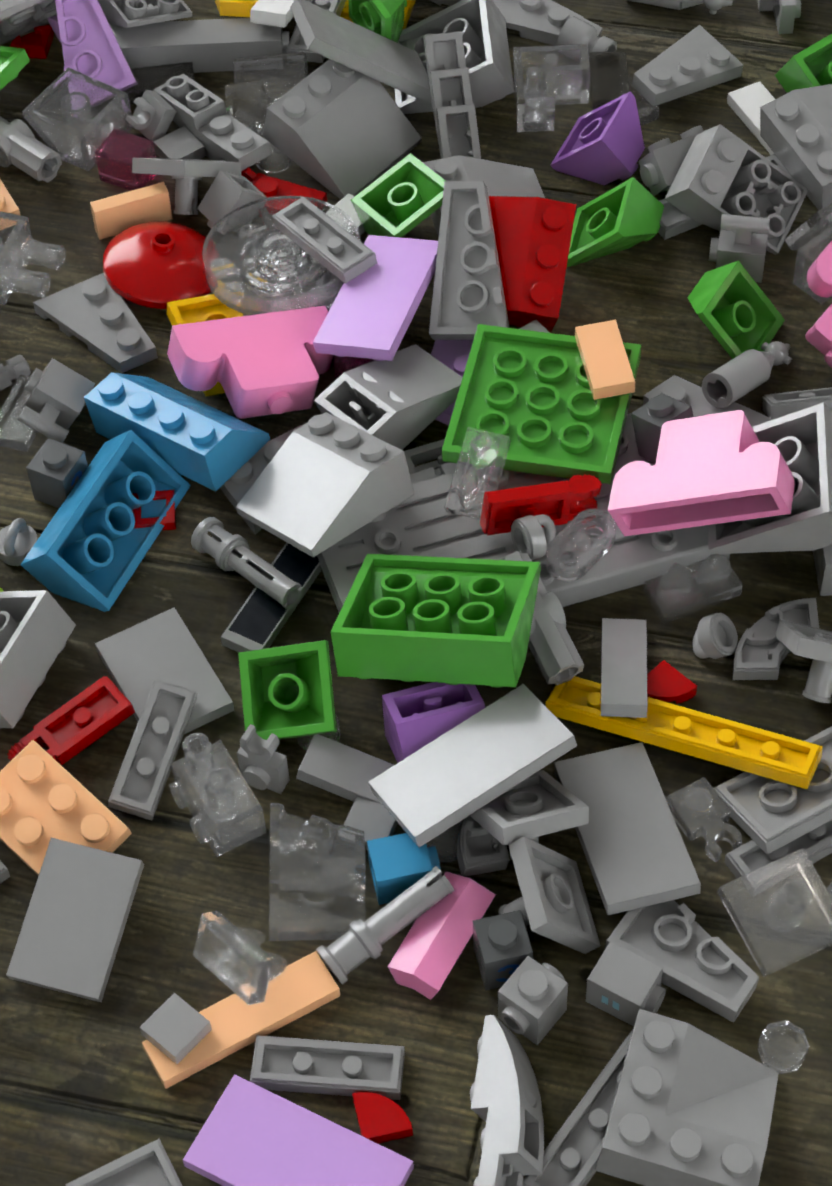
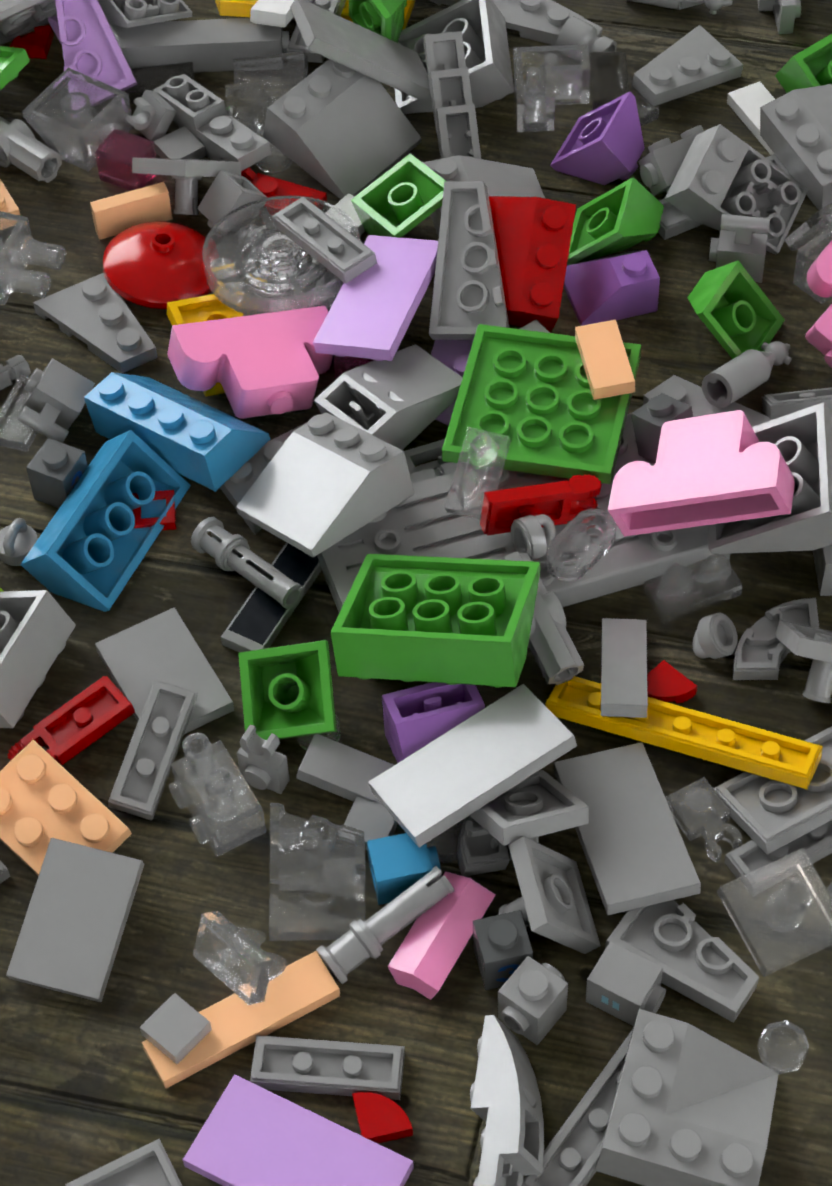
(613, 287): none -> medium lavender slope

